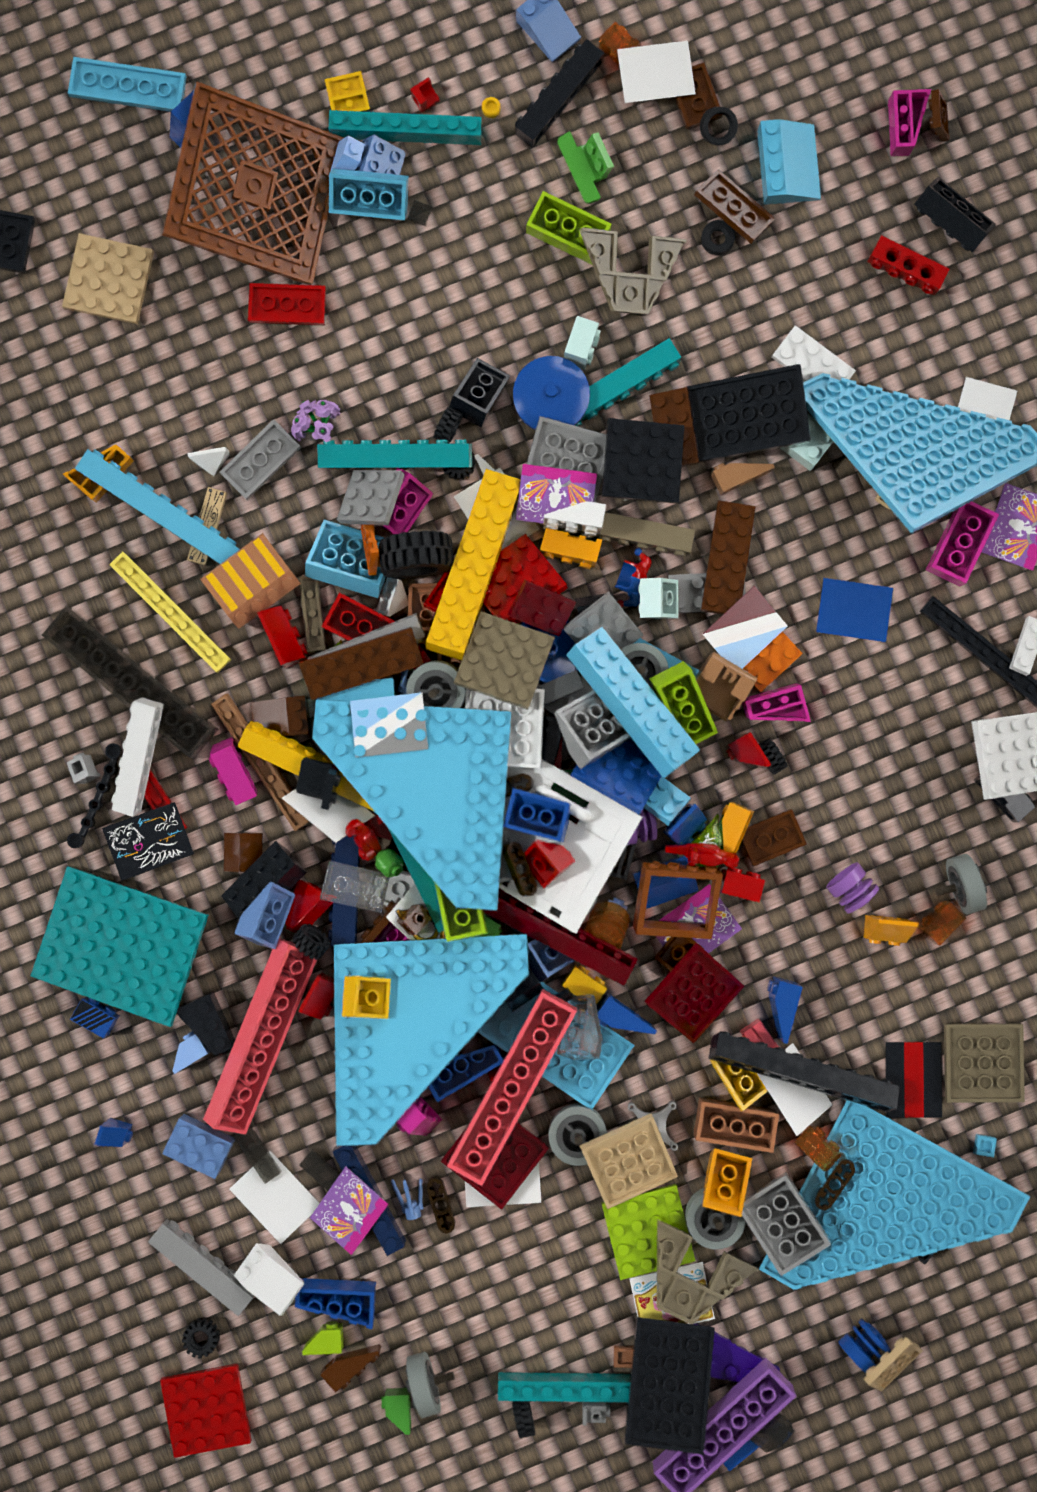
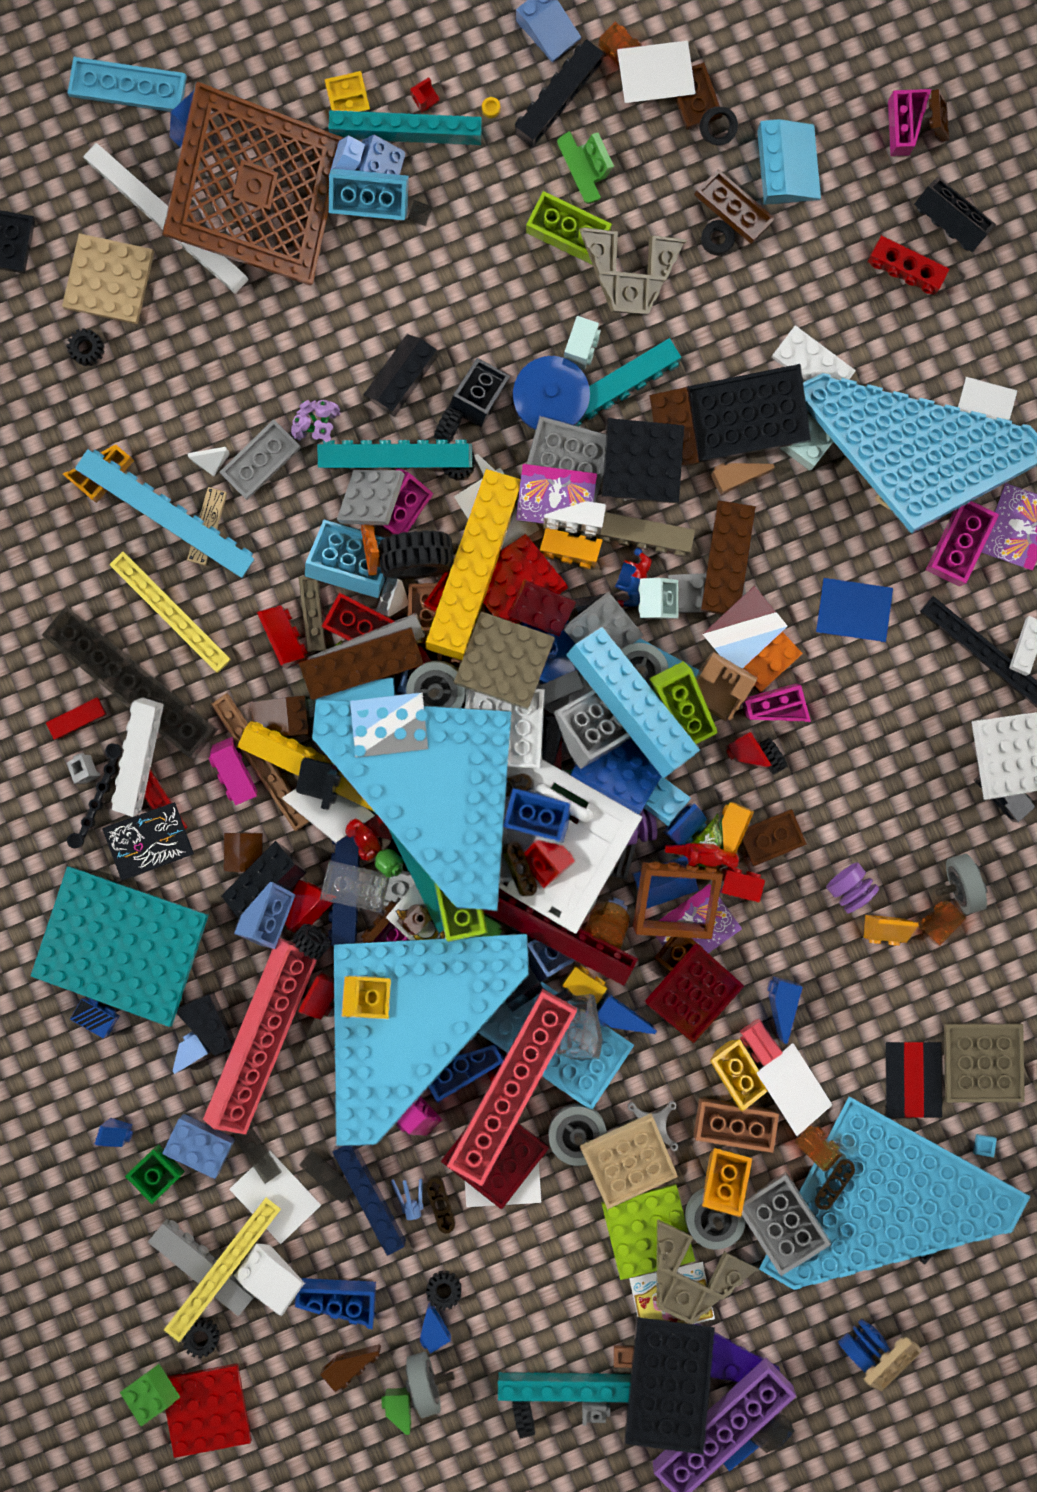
(75, 342): none -> black tyre
(76, 718): none -> red tile
(150, 1395): none -> bright green brick
(154, 1174): none -> green brick
(157, 211): none -> white beam
(222, 1269): none -> light yellow plate
(250, 581): nougat slope -> none
(287, 304): red plate -> none
(326, 1340): lime slope -> none
(348, 1210): sticker -> none
(401, 374): none -> black slope
(434, 1331): none -> blue slope
(443, 1302): none -> black tyre
(804, 1072): black brick -> none

